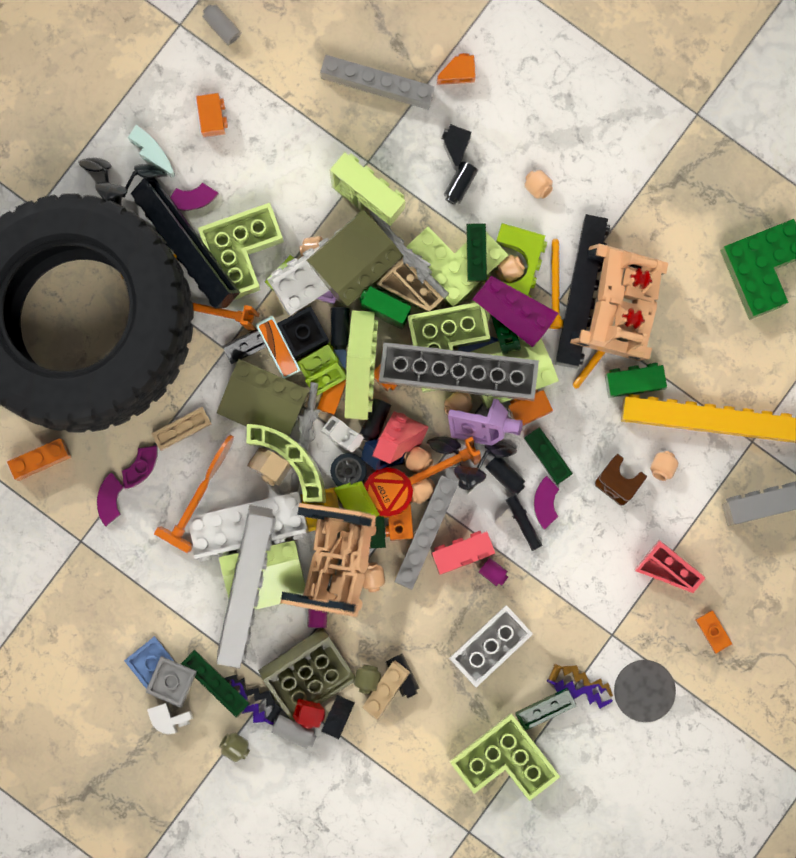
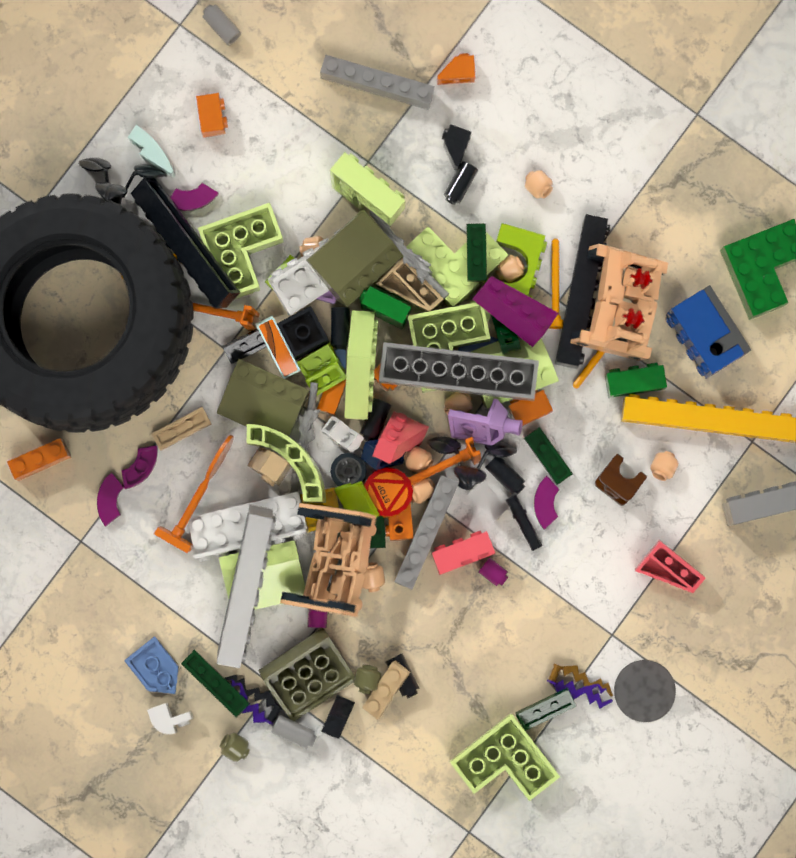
(171, 681): light grey tile -> none
(309, 714): red brick -> none
(491, 646): white brick -> none
(703, 325): none -> blue piece
(713, 631): orange plate -> none

